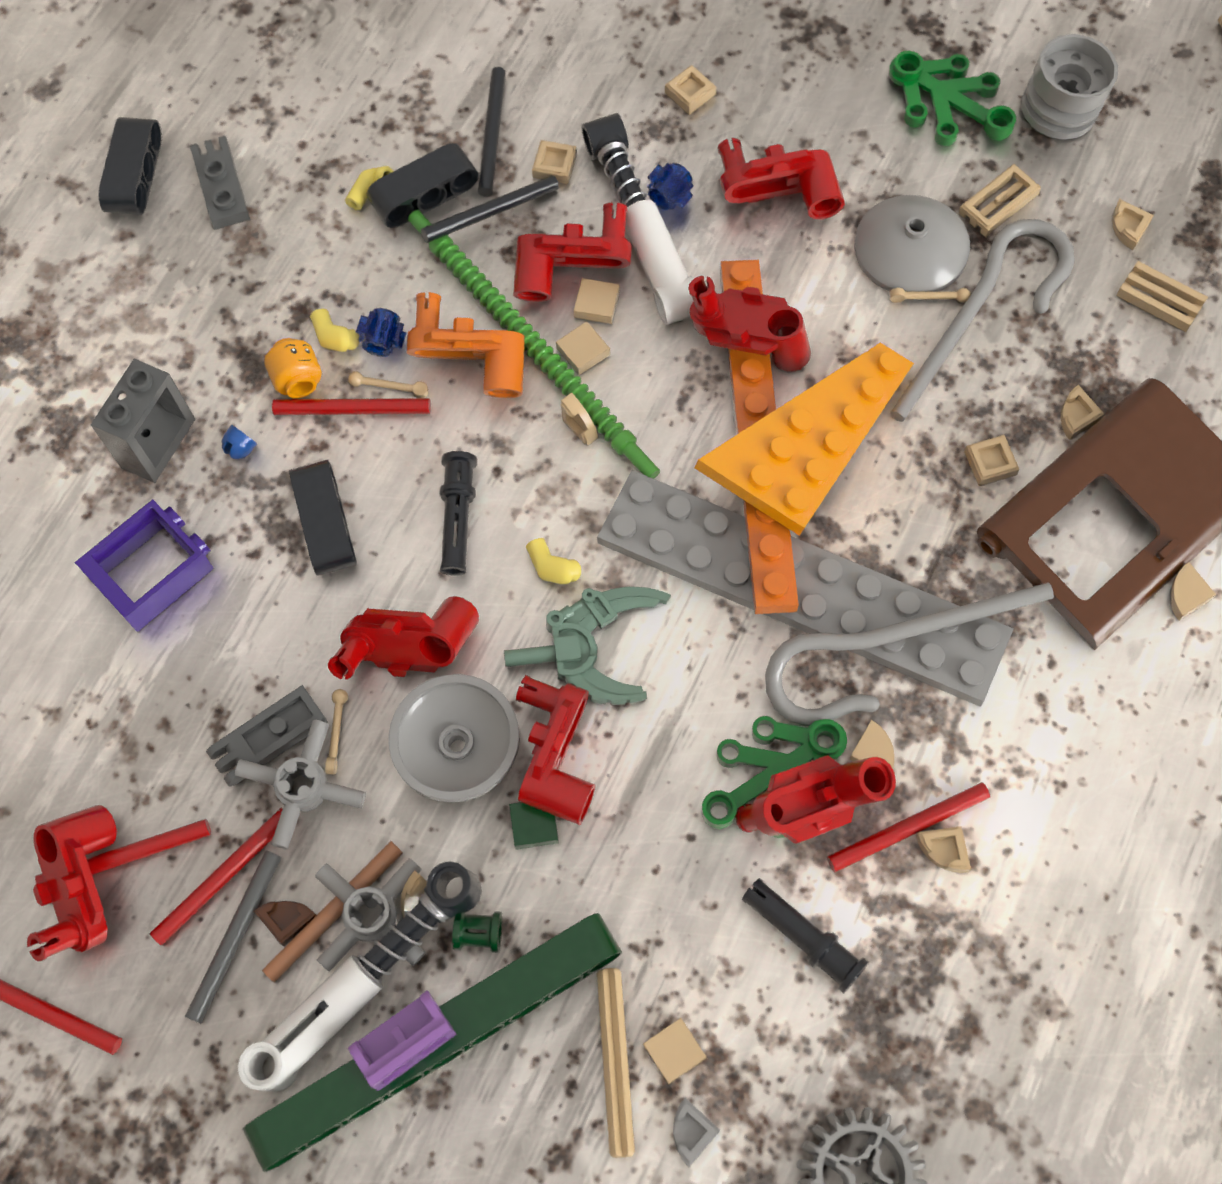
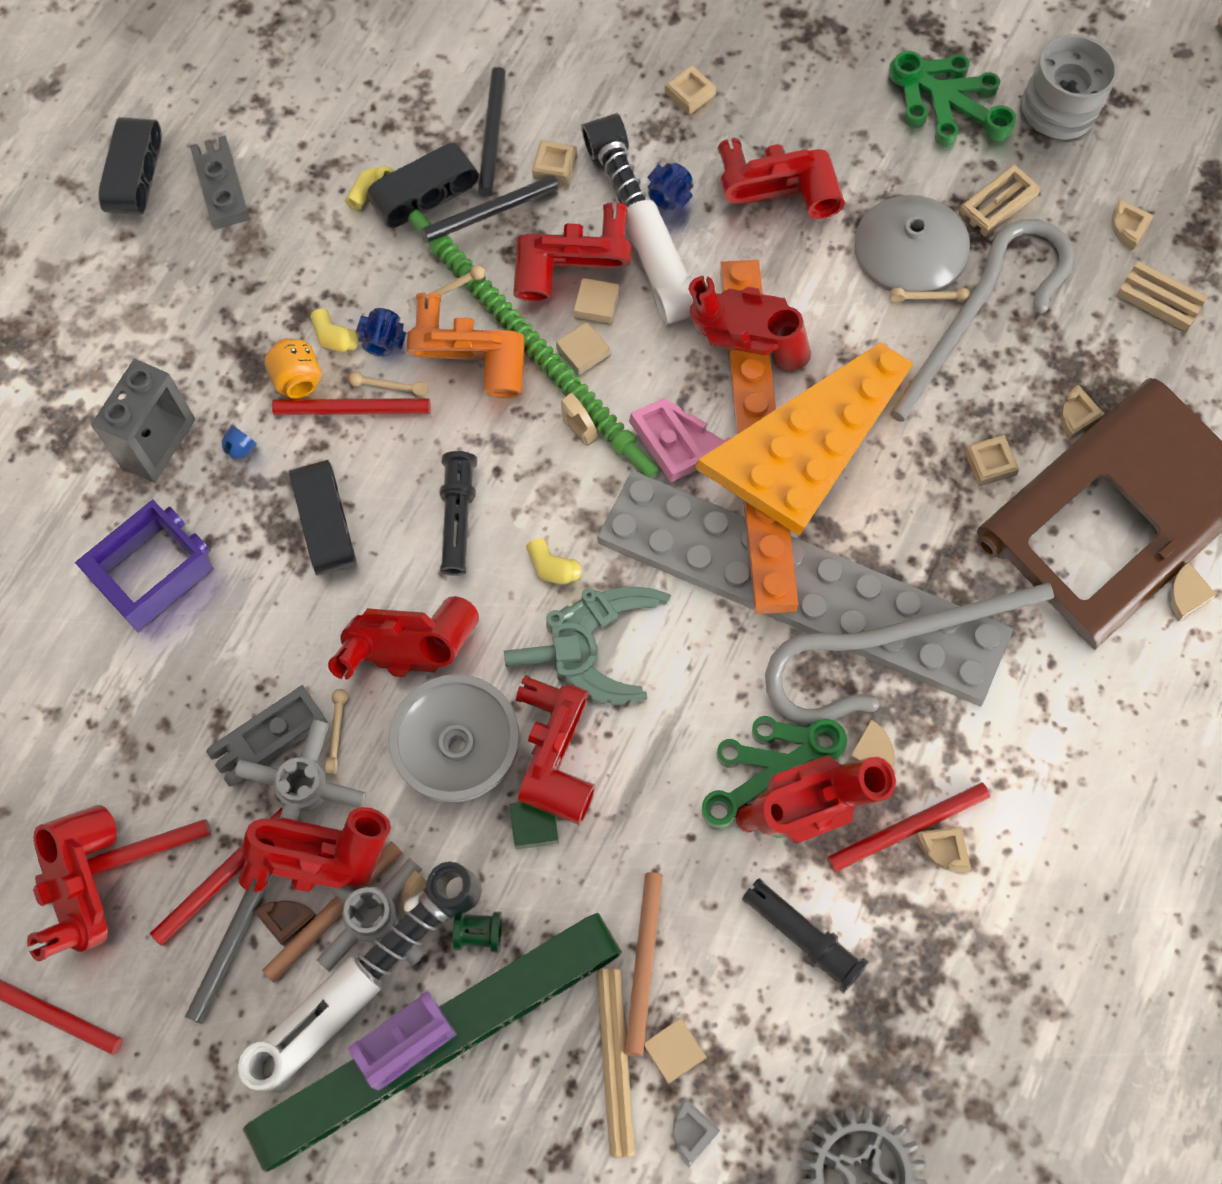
(314, 852): none -> red piece
(477, 272): none -> tan hinge
(643, 964): none -> nougat bar
(673, 437): none -> bright pink wing

